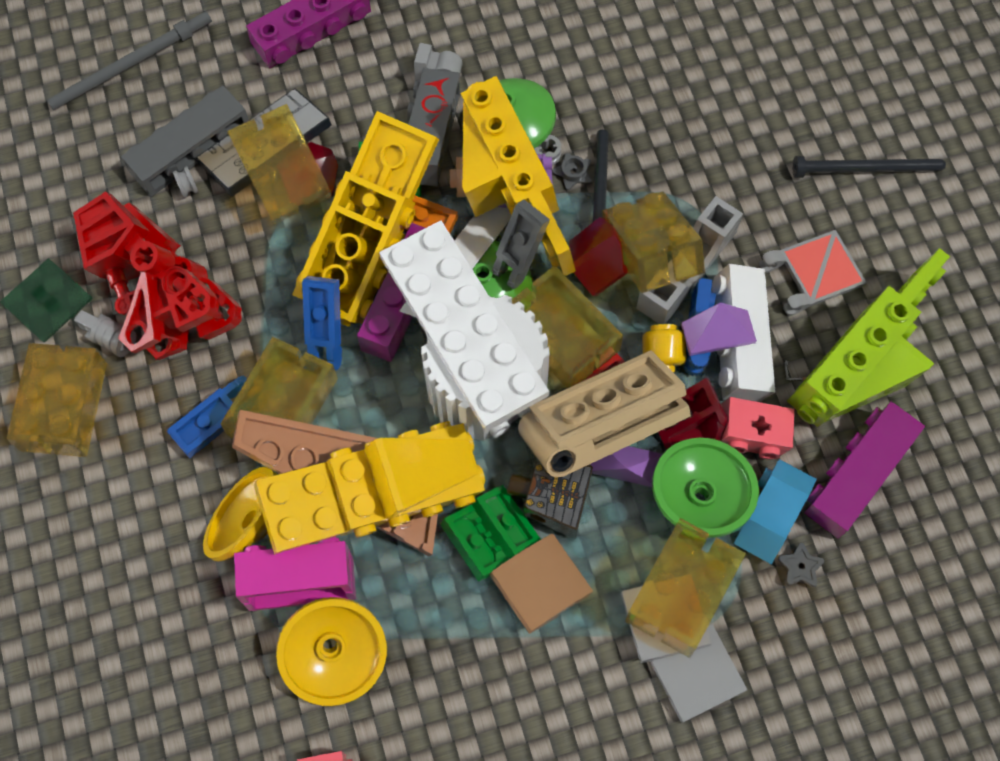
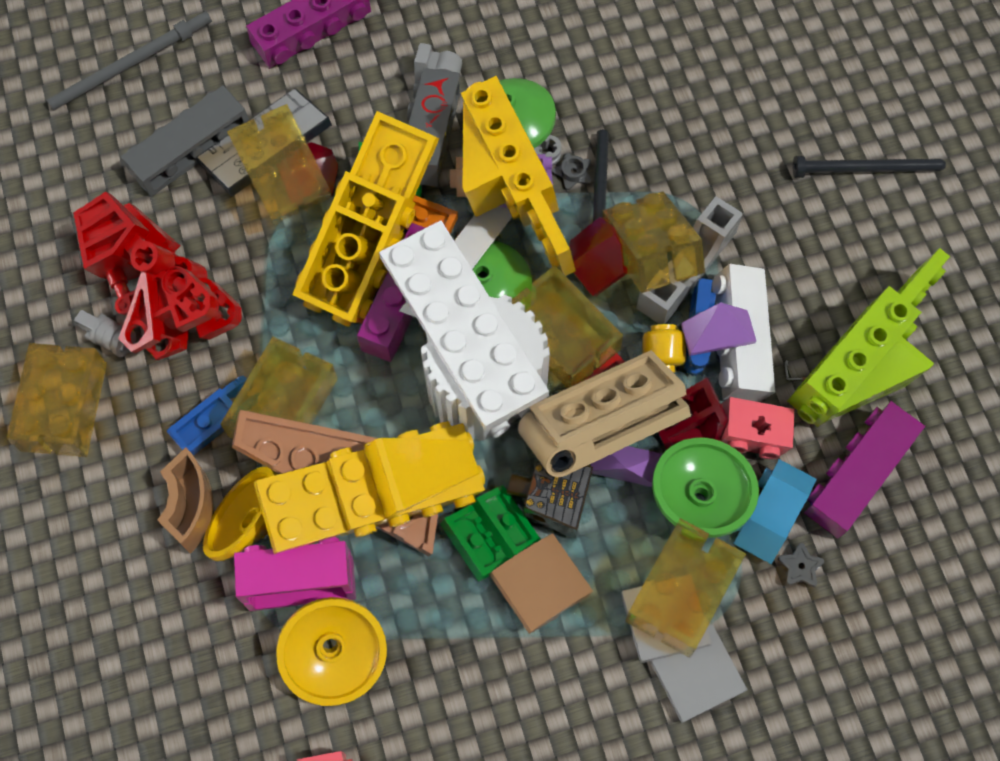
(46, 300): clear green piece -> none
(185, 181): light grey bush -> none
(188, 502): none -> medium nougat brick
(322, 318): blue hinge -> none
(520, 242): dark grey hinge -> none
(818, 267): flag -> none

